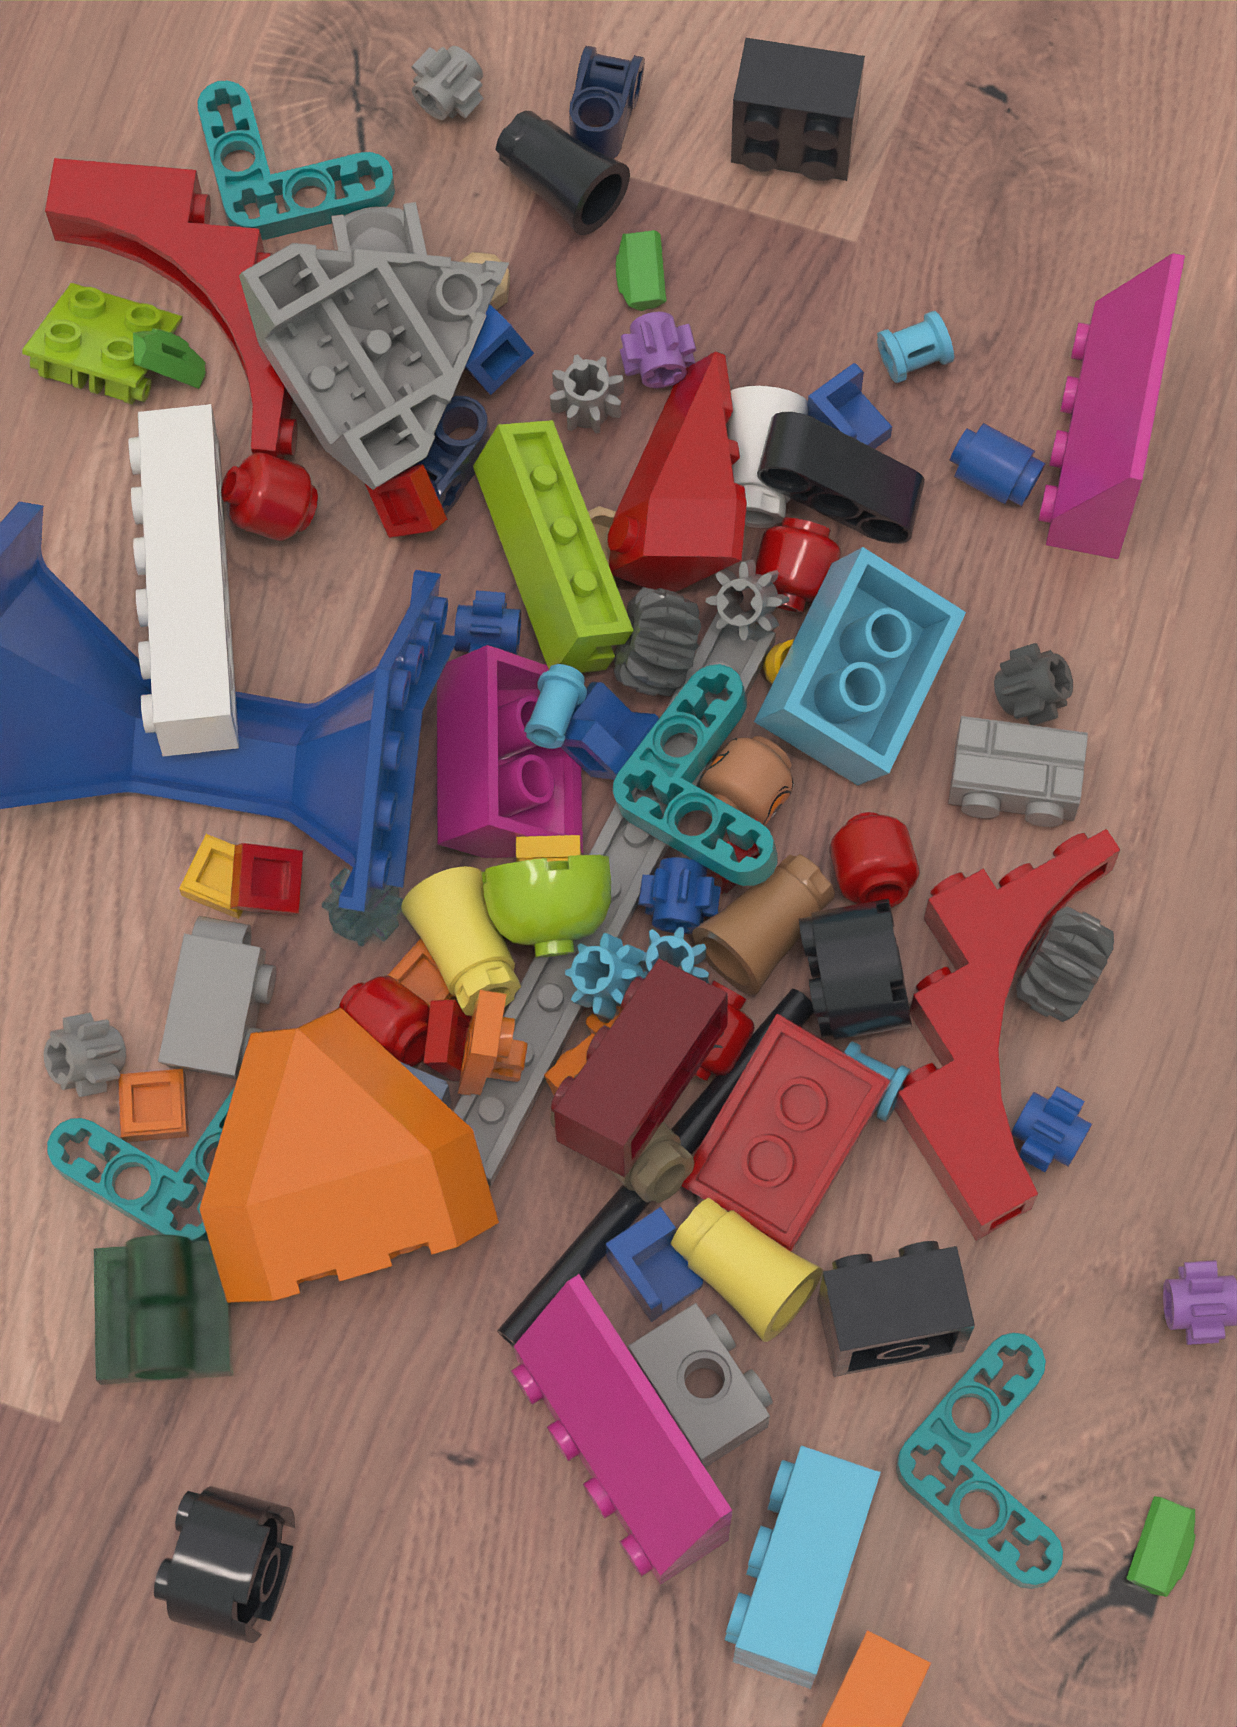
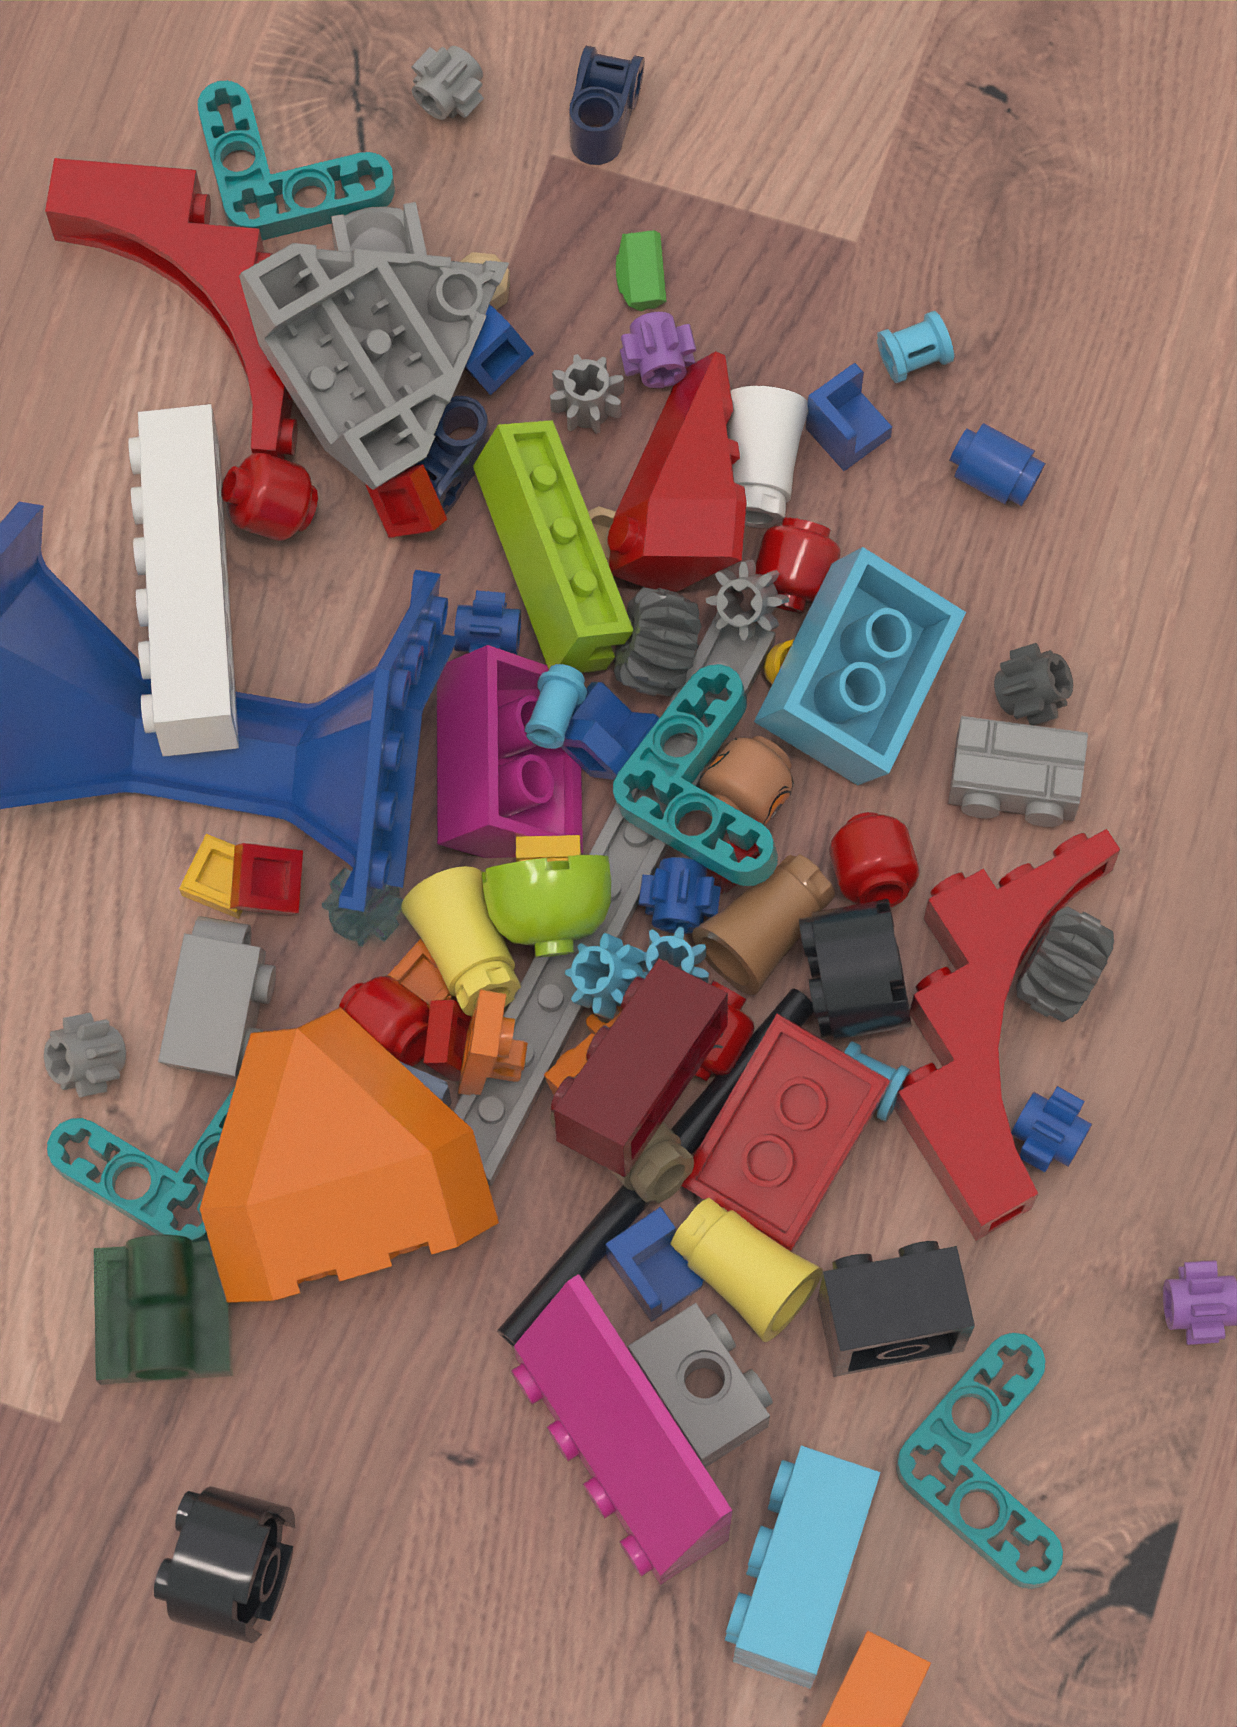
(93, 339): lime hinge -> none
(153, 1105): orange tile -> none
(168, 356): bright green piece -> none
(563, 171): black plant -> none
(796, 109): black brick -> none
(840, 477): black beam -> none
(1111, 412): dark pink slope -> none
(1163, 1547): bright green piece -> none

